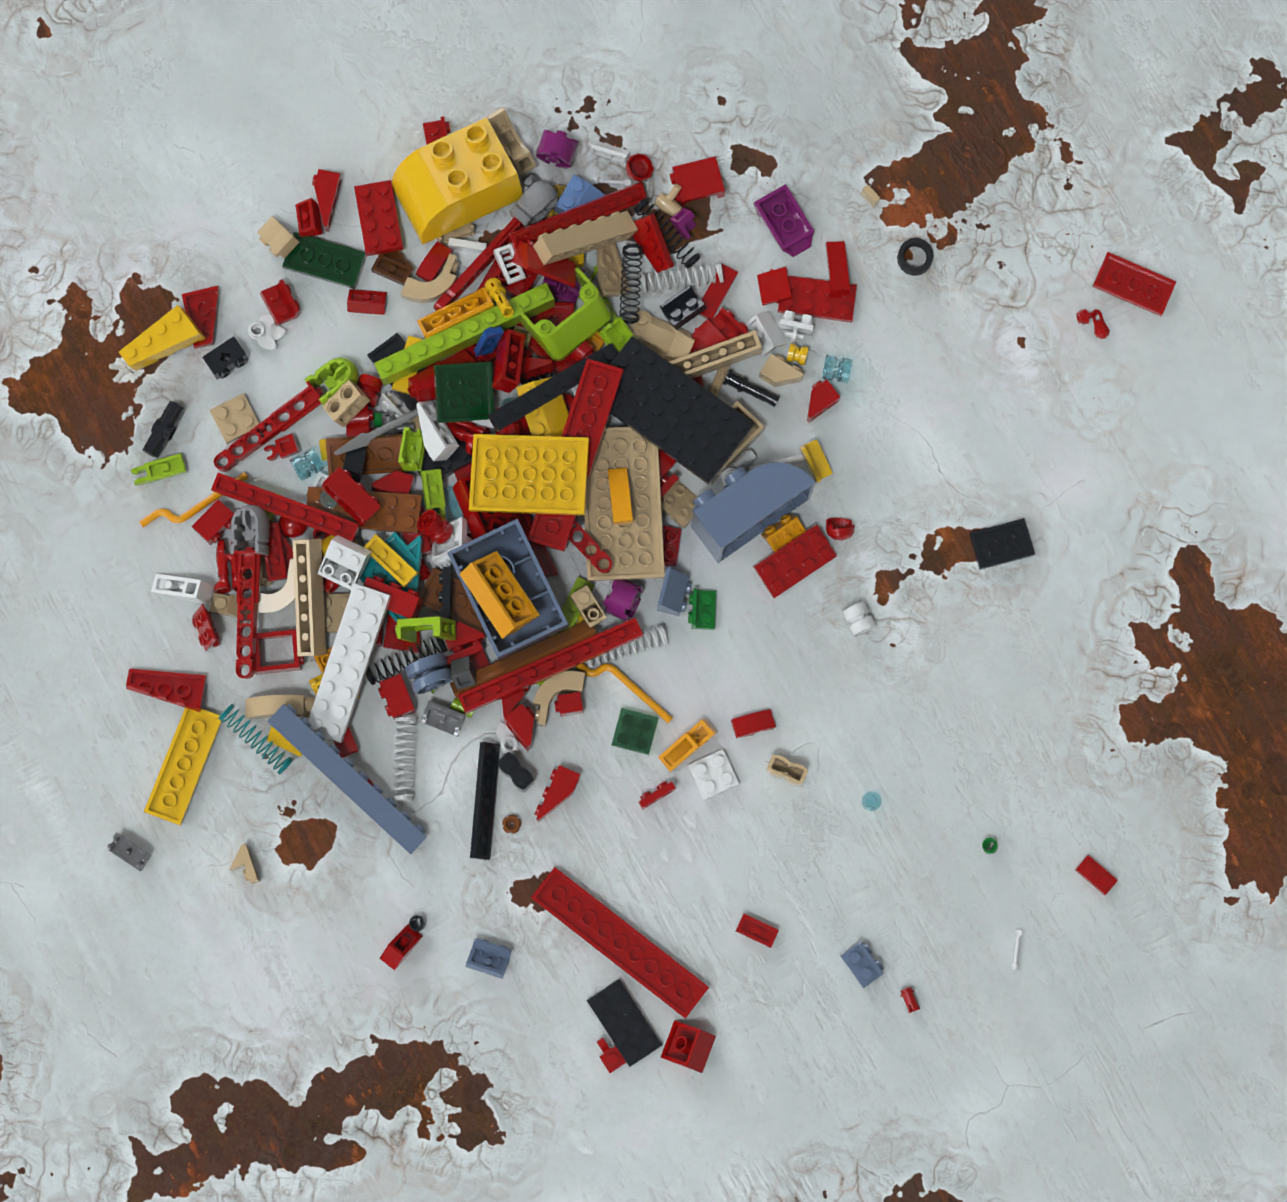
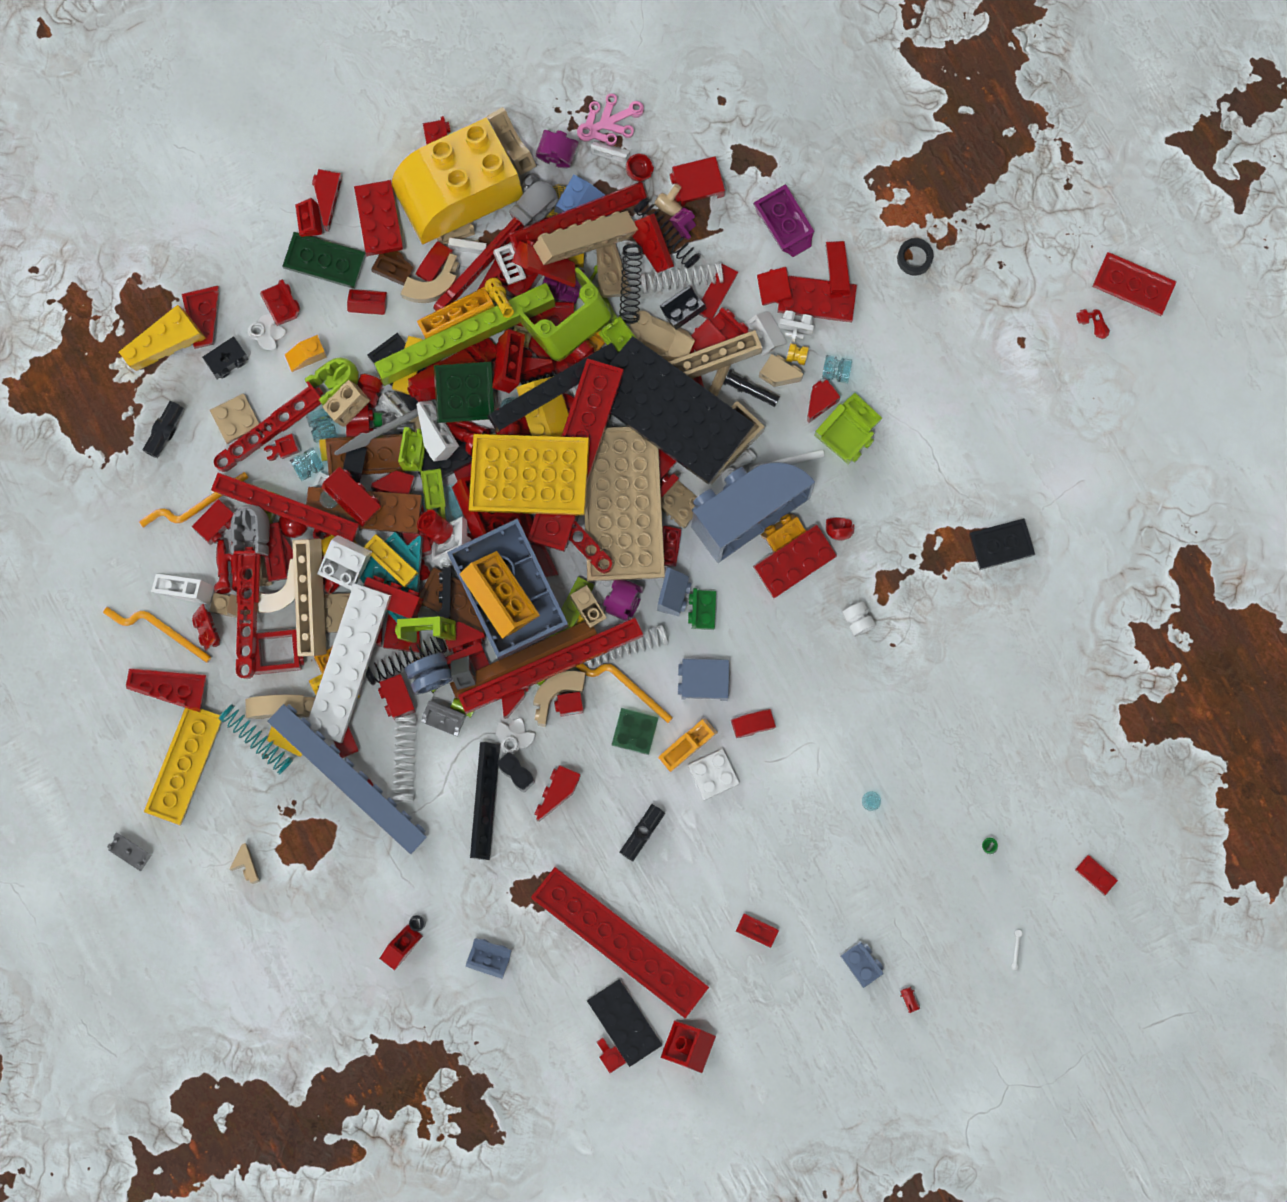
(160, 469): lime hinge -> none
(160, 625): none -> light orange piece
(278, 237): tan brick -> none
(305, 353): none -> light orange slope
(321, 425): none -> clear light blue wheel
(488, 341): blue plate -> none
(511, 819): dark orange plate -> none
(520, 723): red slope -> none
(607, 121): none -> bright pink plant
(620, 496): light orange slope -> none
(626, 183): white hinge -> none
(649, 822): none -> black piece
(663, 790): red plate -> none
(704, 679): none -> sand blue panel
(791, 772): tan brick -> none
(815, 460): yellow panel -> none
(844, 435): none -> lime panel
(861, 412): none -> lime plate
(870, 196): tan tile -> none

